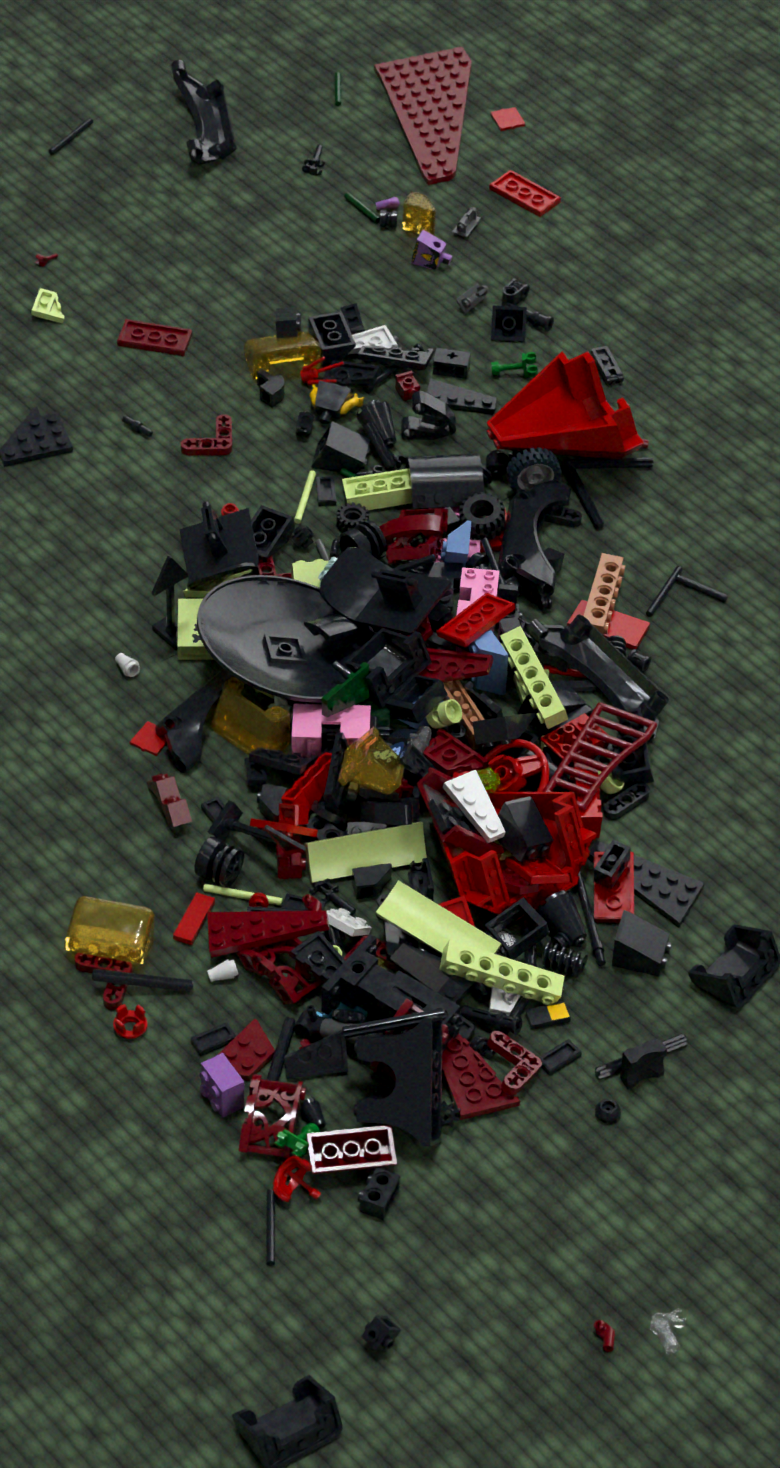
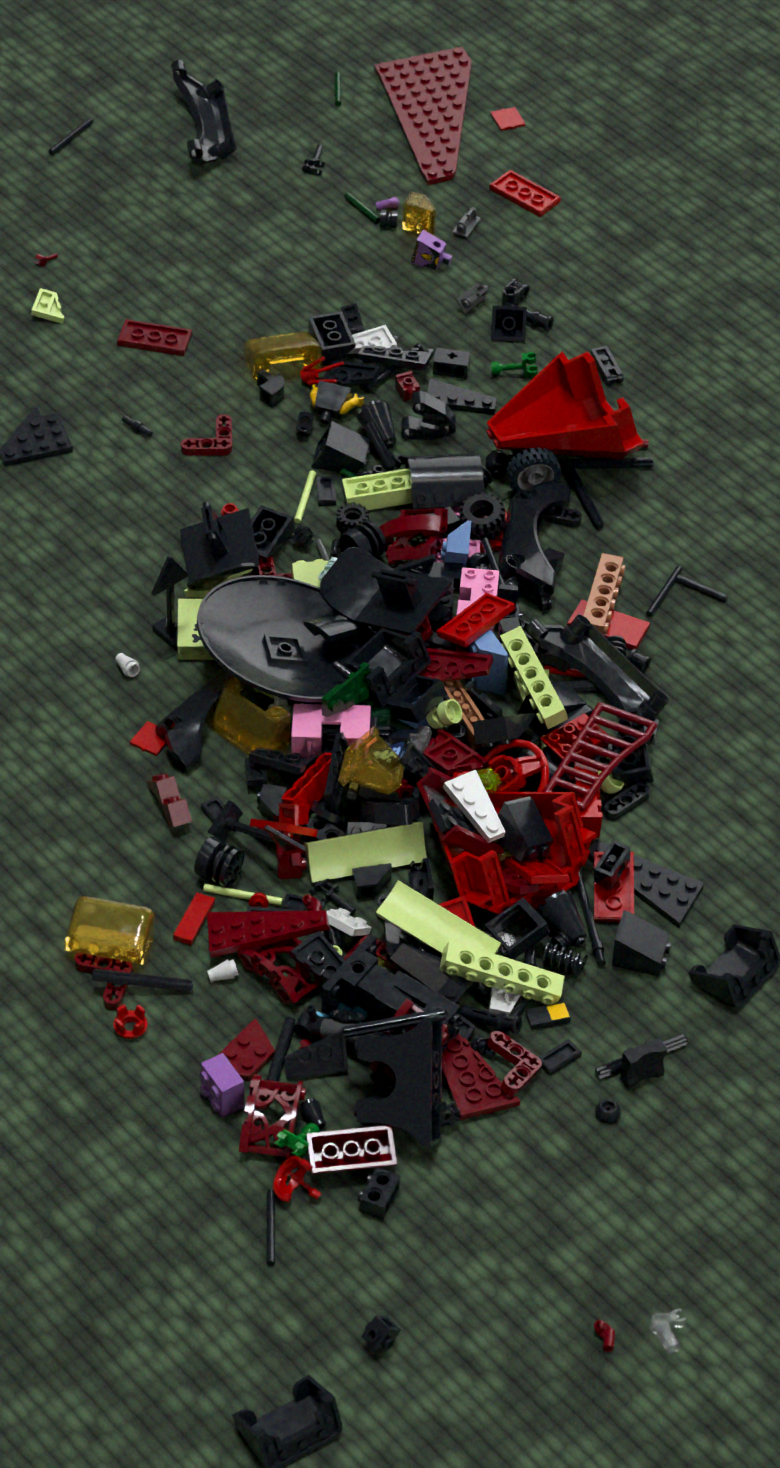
(213, 1039): black tile -> none
(287, 322): black brick -> none

